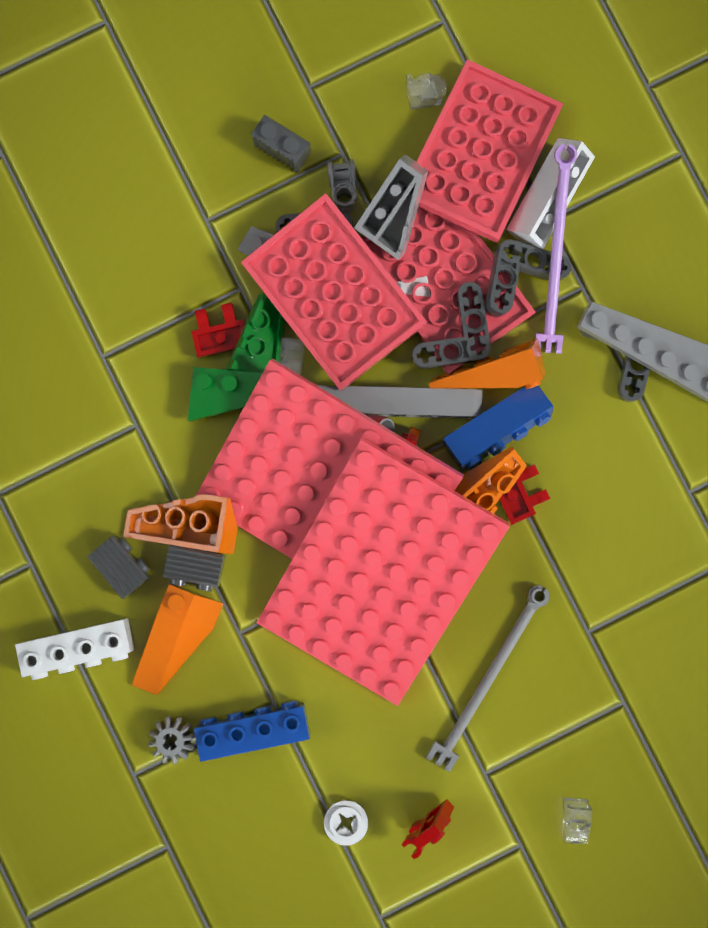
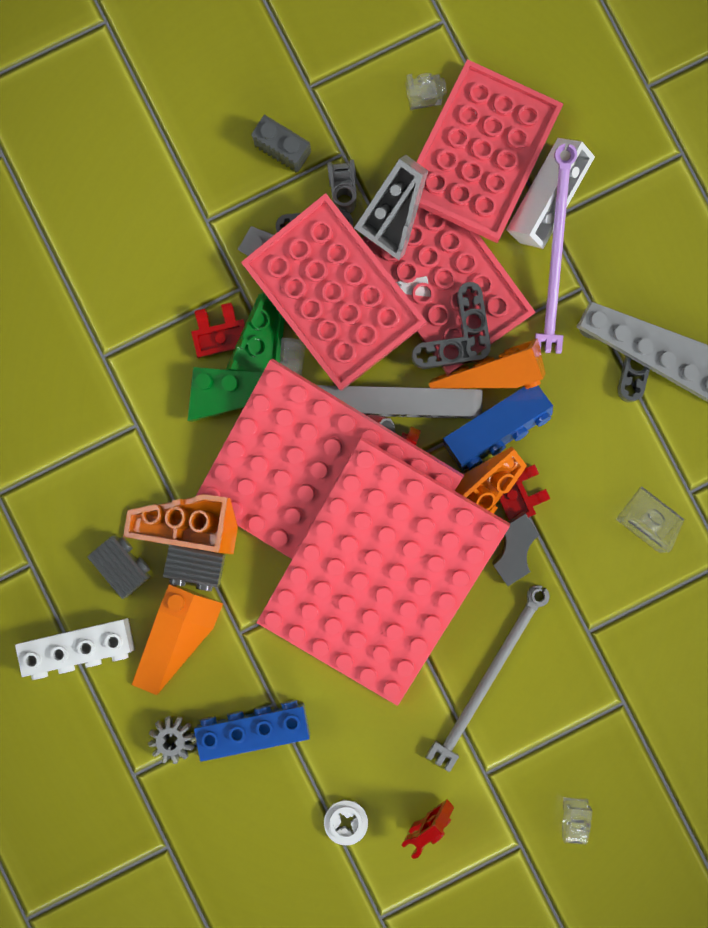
(511, 267): dark grey beam -> none
(513, 558): none -> dark grey tile
(651, 521): none -> clear slope

